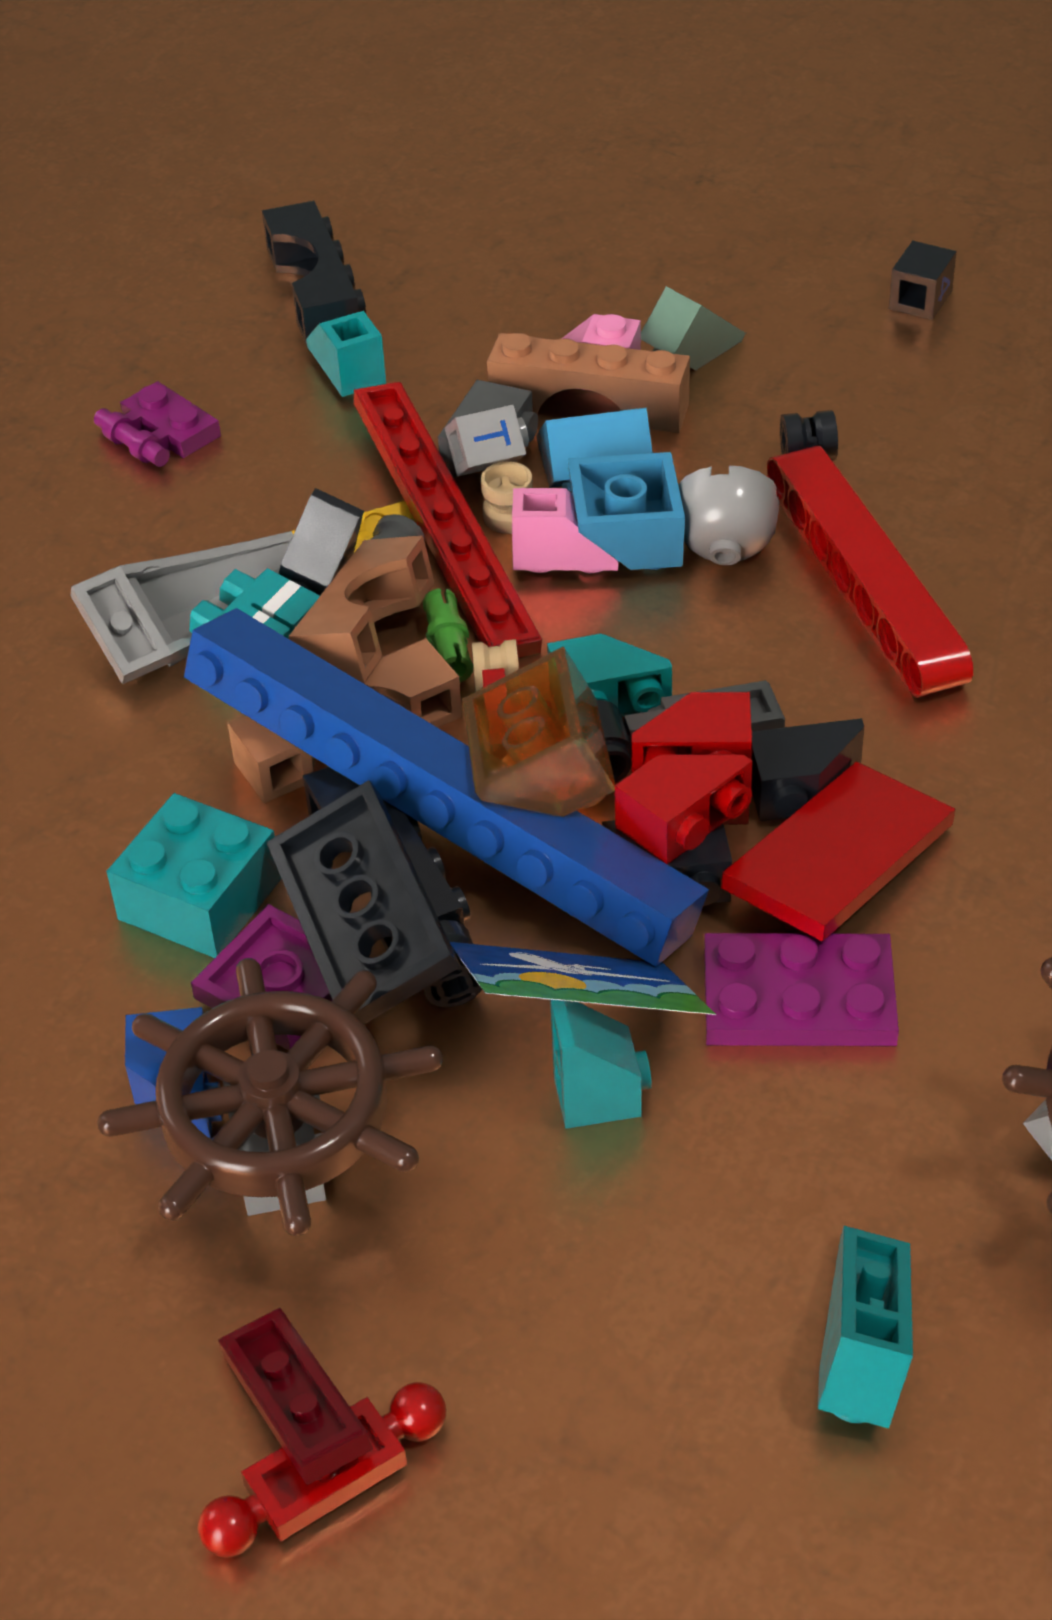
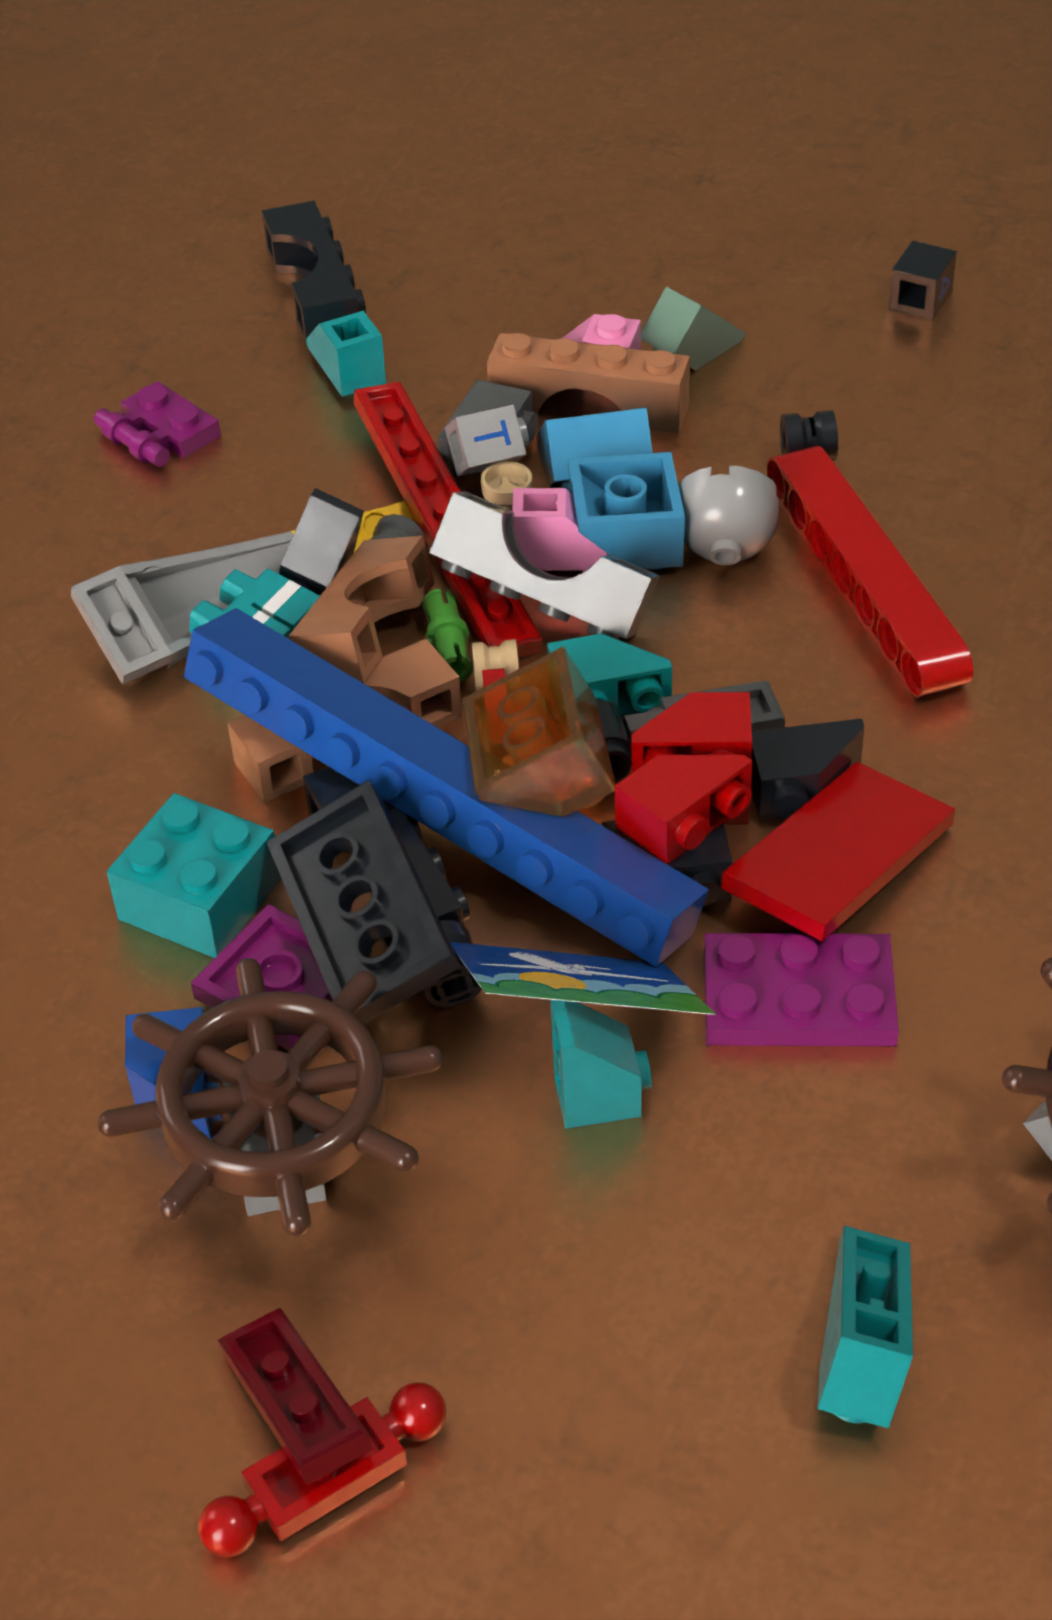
(483, 541): none -> arch

